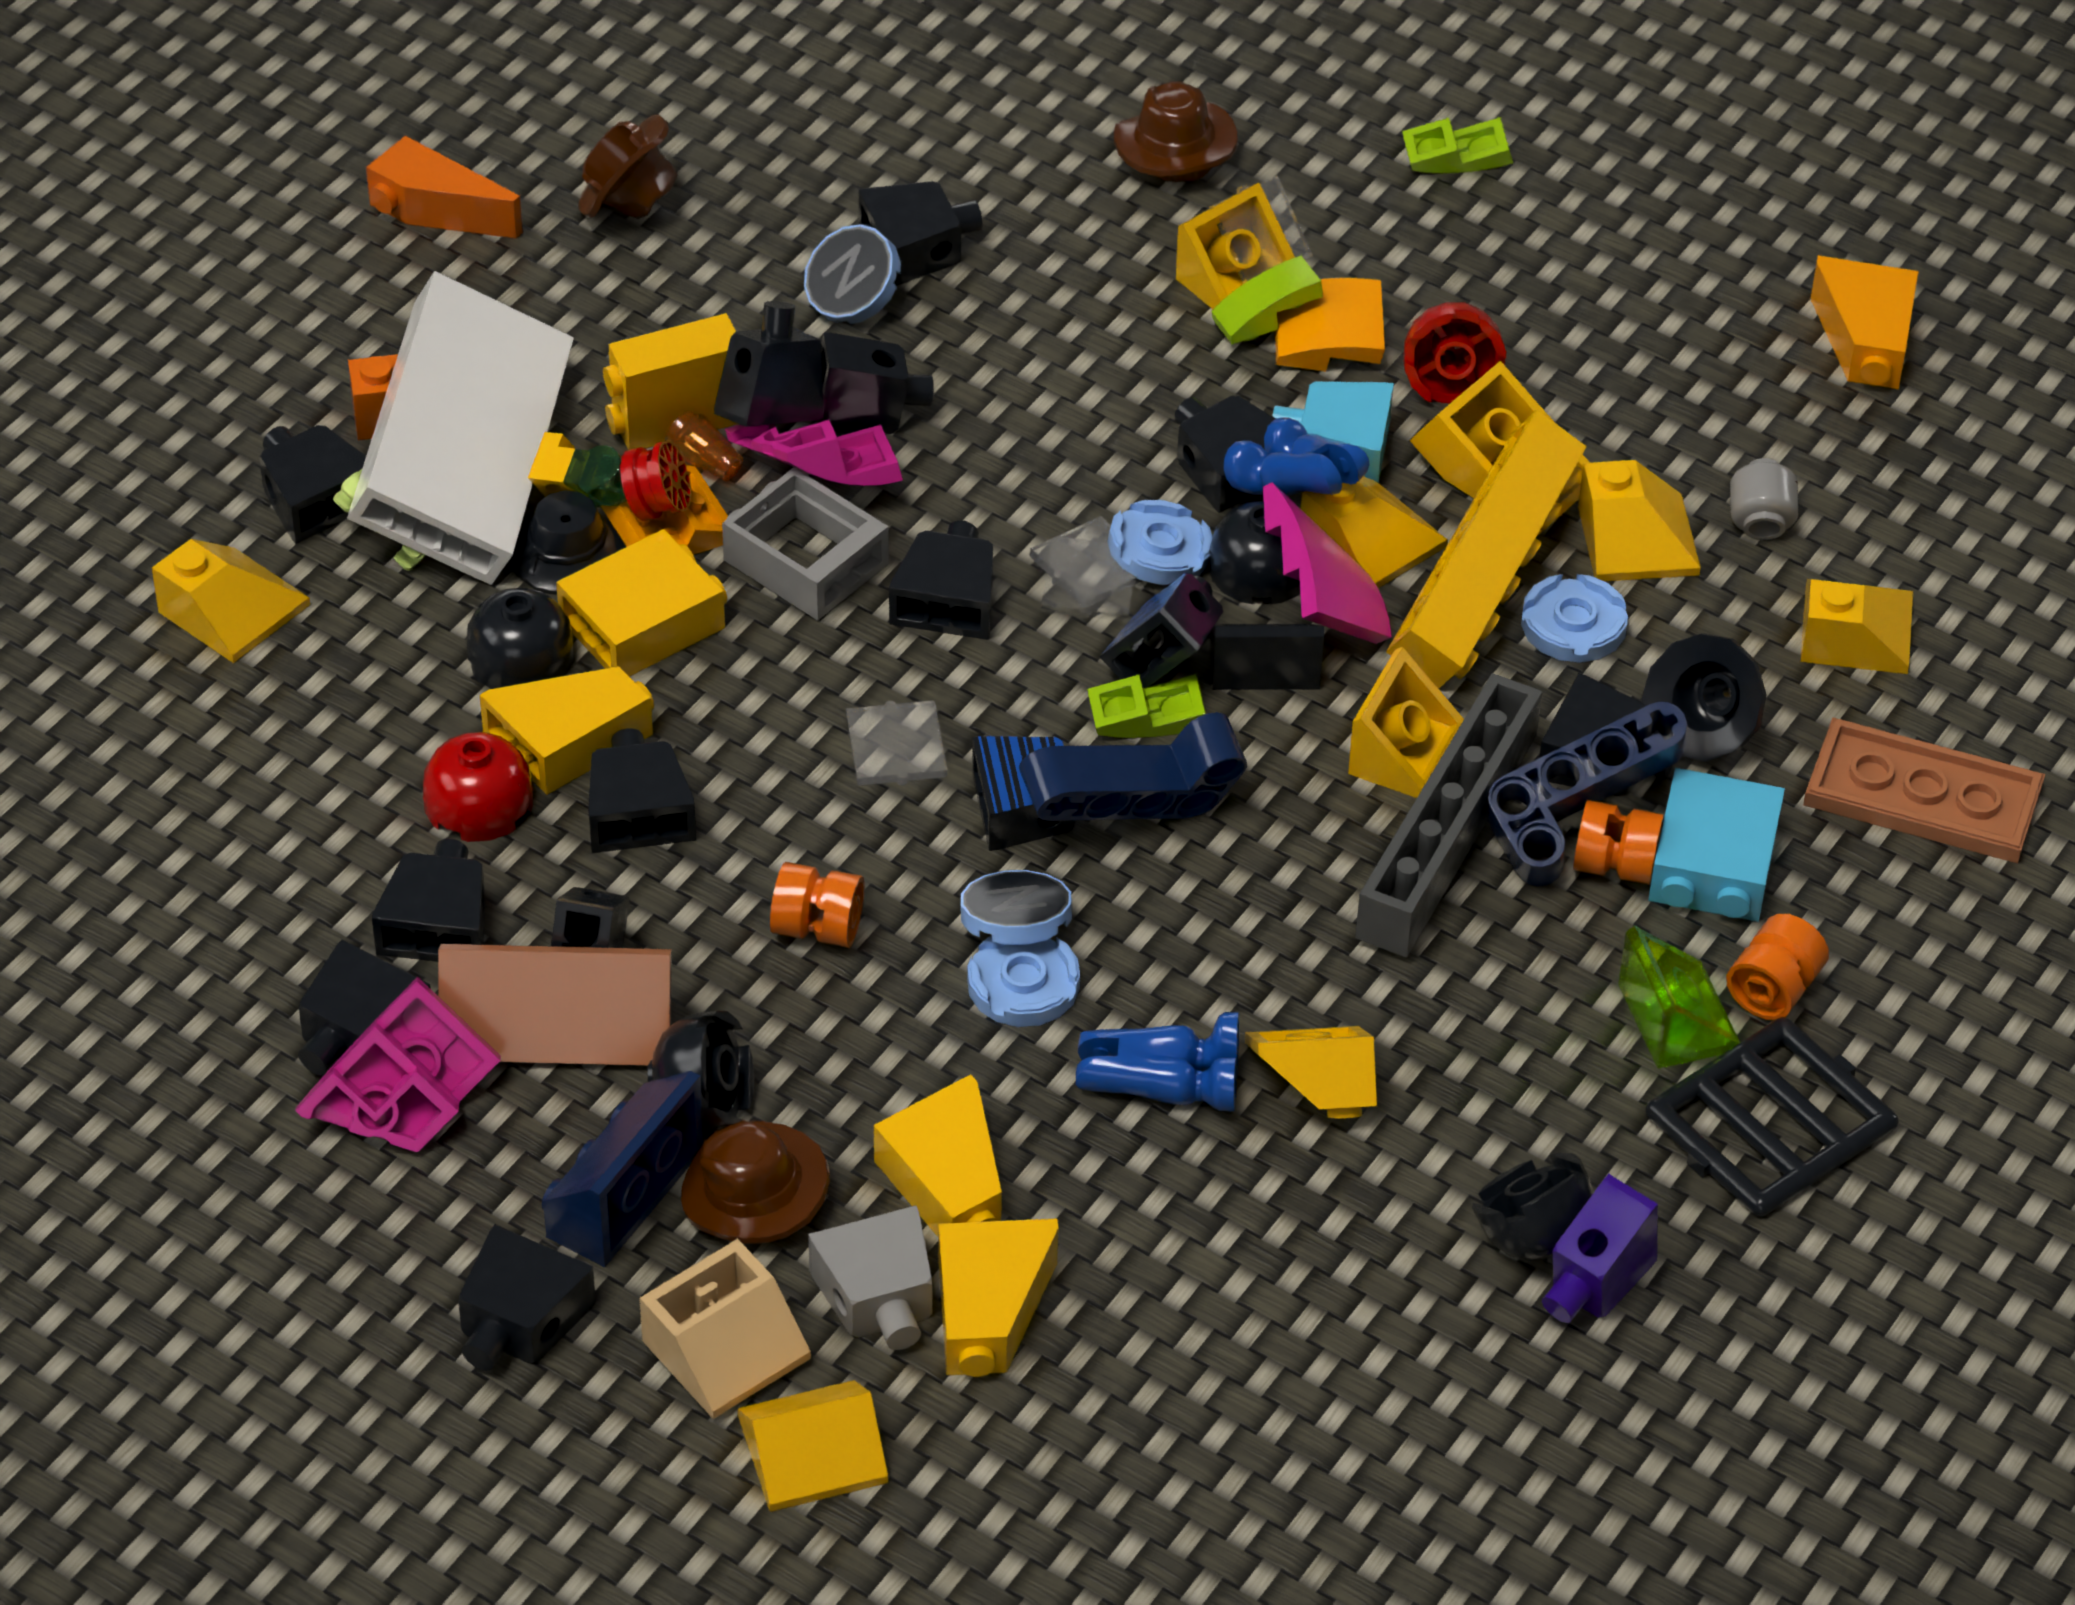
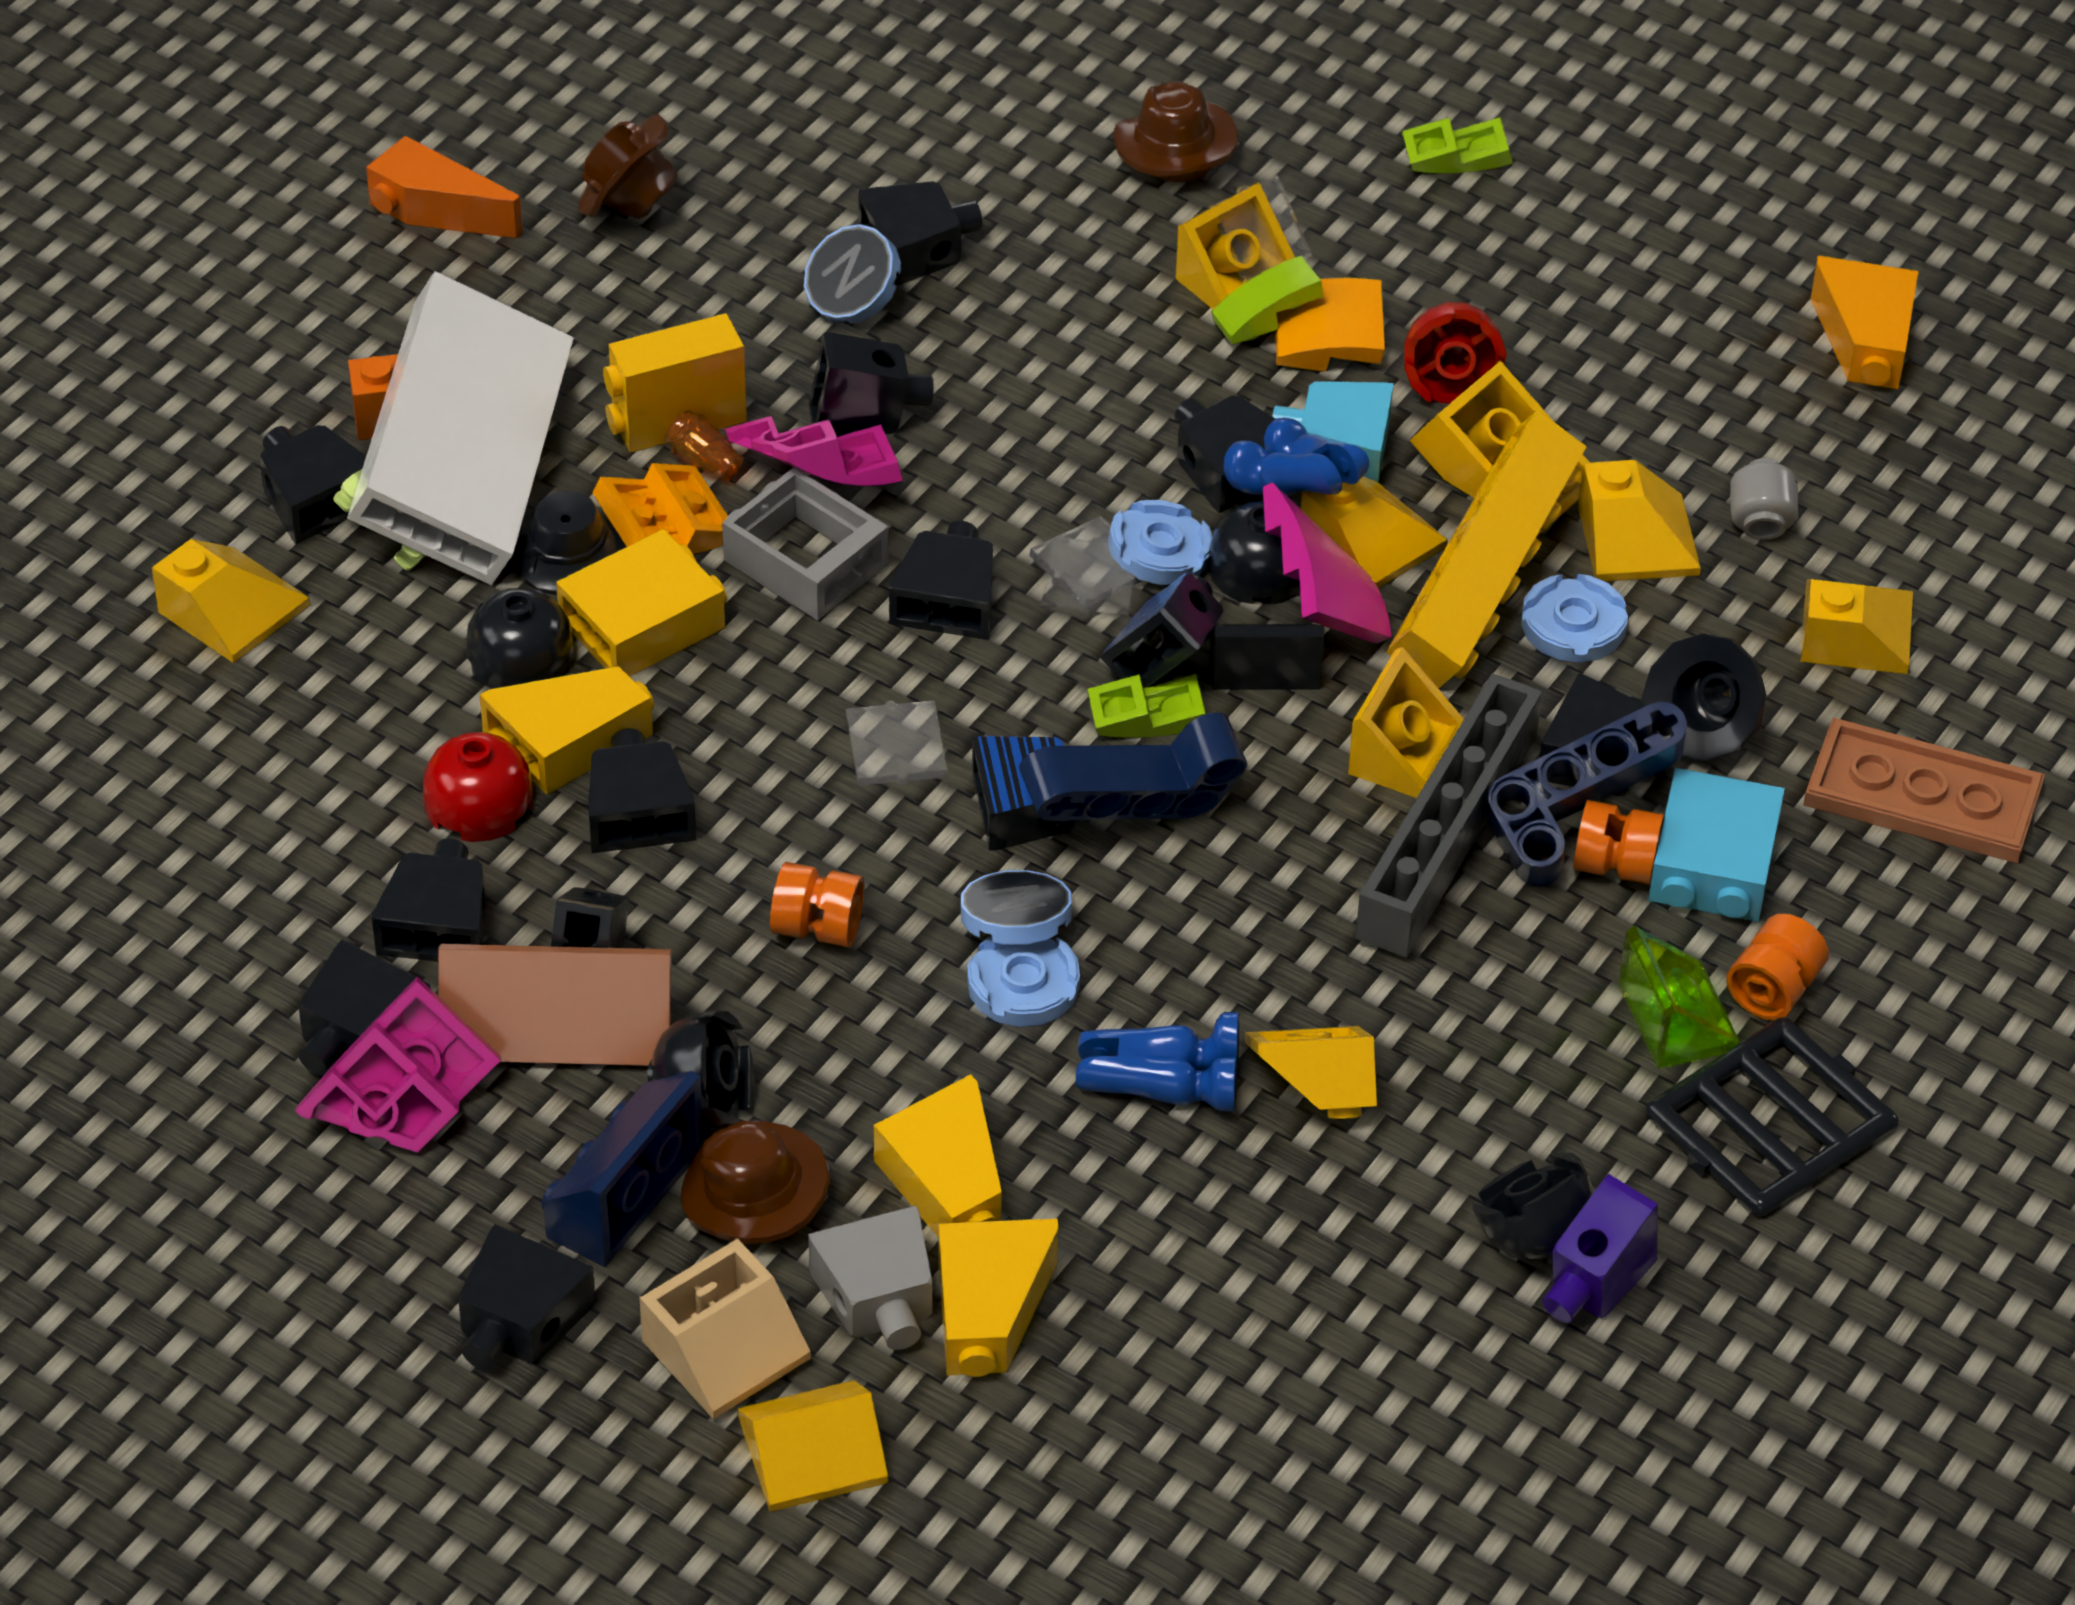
(591, 472): leg -> none
(655, 480): red wheel -> none
(772, 373): black torso -> none

